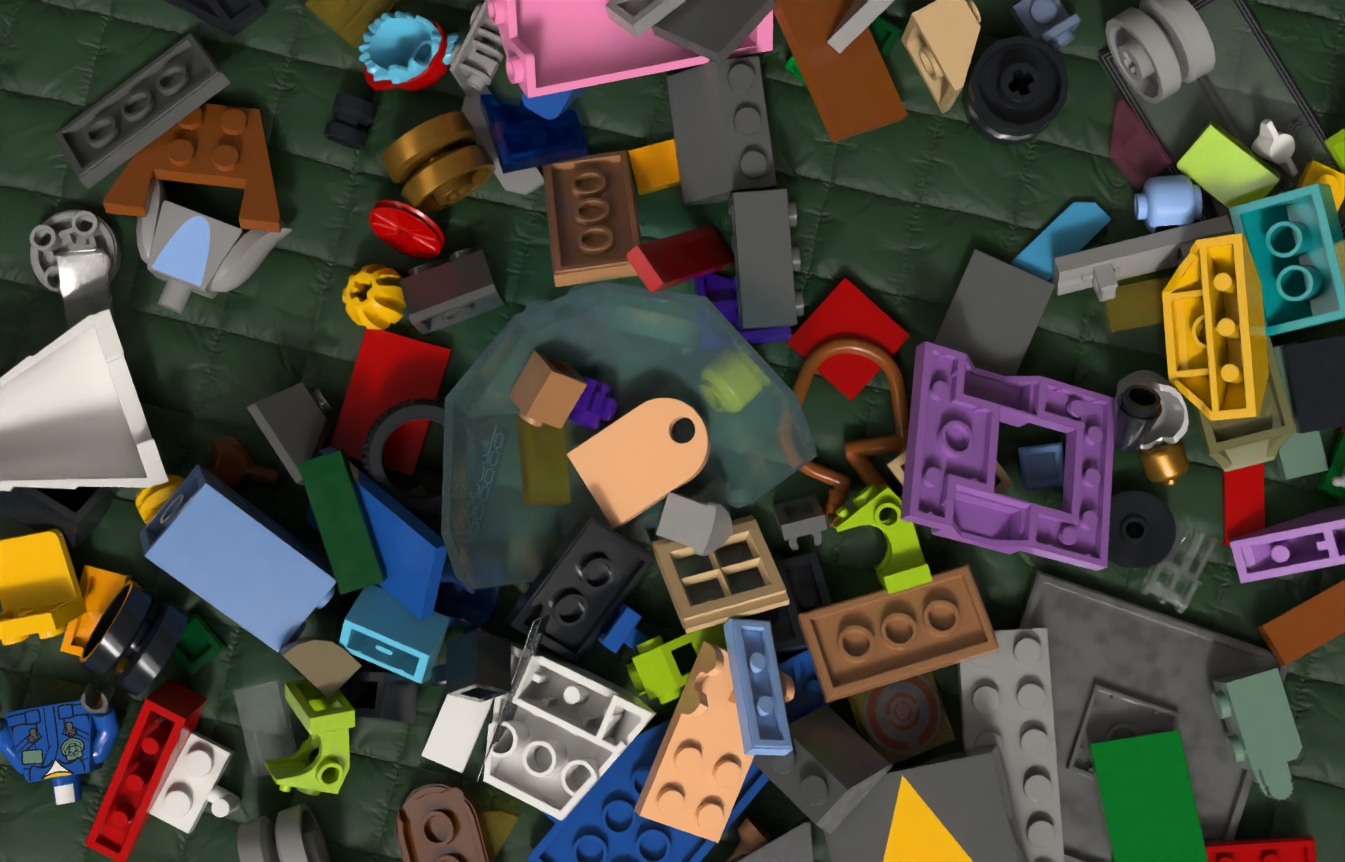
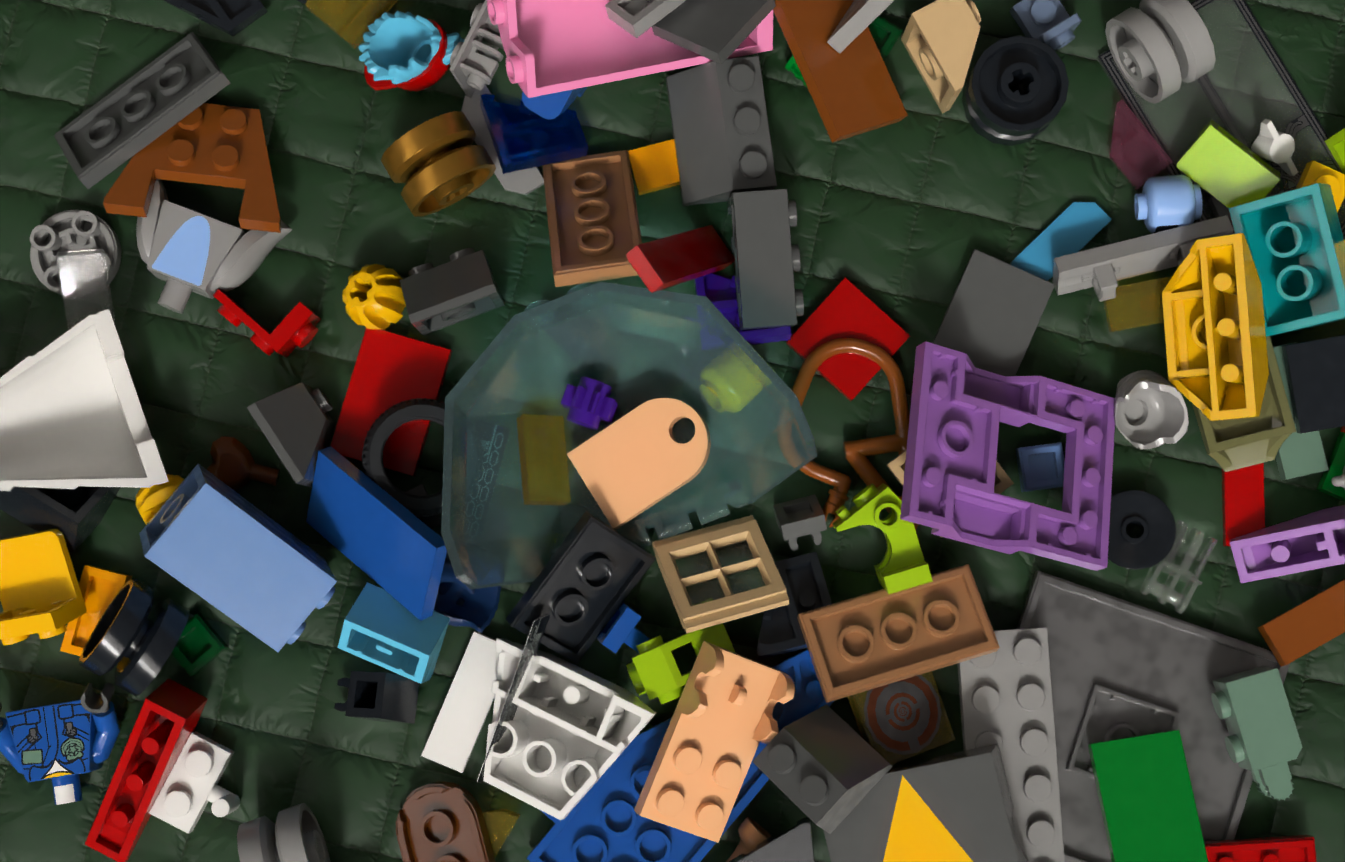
(265, 724): clear tile -> none
(295, 329): none -> red bracket
(321, 662): dark tan brick -> none
(328, 730): lime tile -> none
(342, 521): dark green tile -> none
(350, 121): black wheel -> none
(406, 229): red wheel -> none
(475, 666): black brick -> none
(547, 390): medium nougat brick -> none
(695, 523): light grey tile -> none
(757, 687): light blue tile -> none
(1135, 416): black cone -> none
(1165, 463): pearl gold piece -> none

